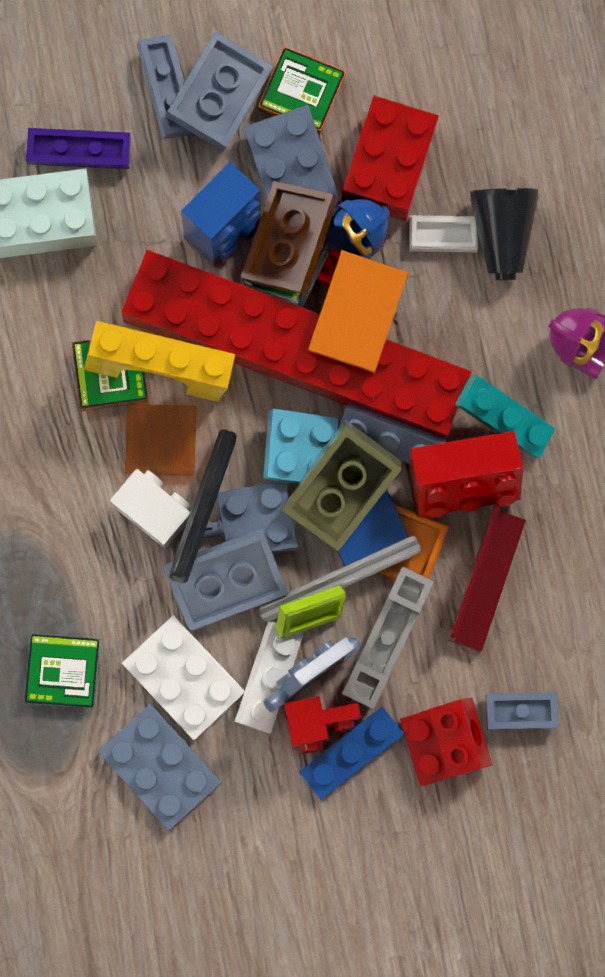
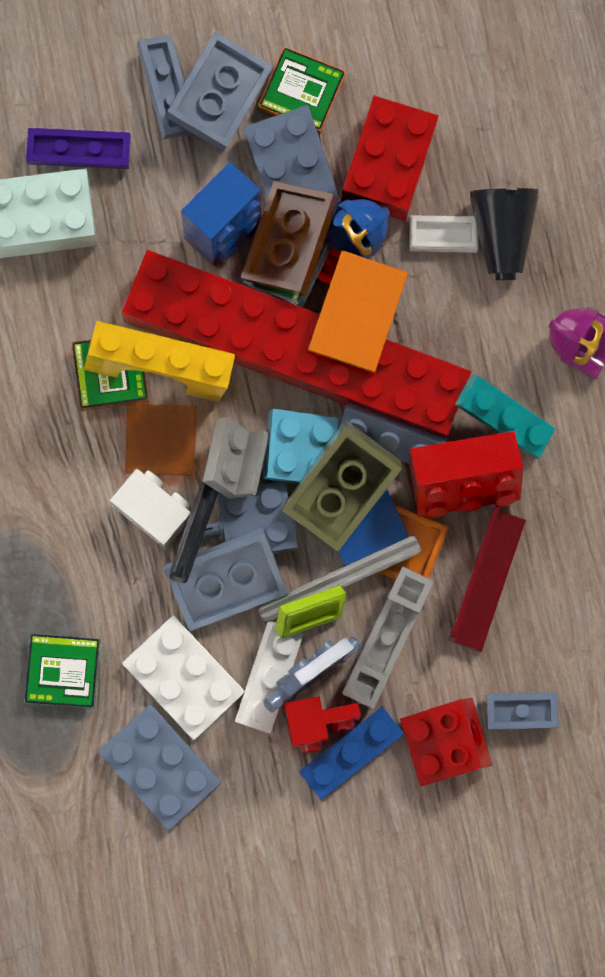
(235, 459): none -> light grey bracket

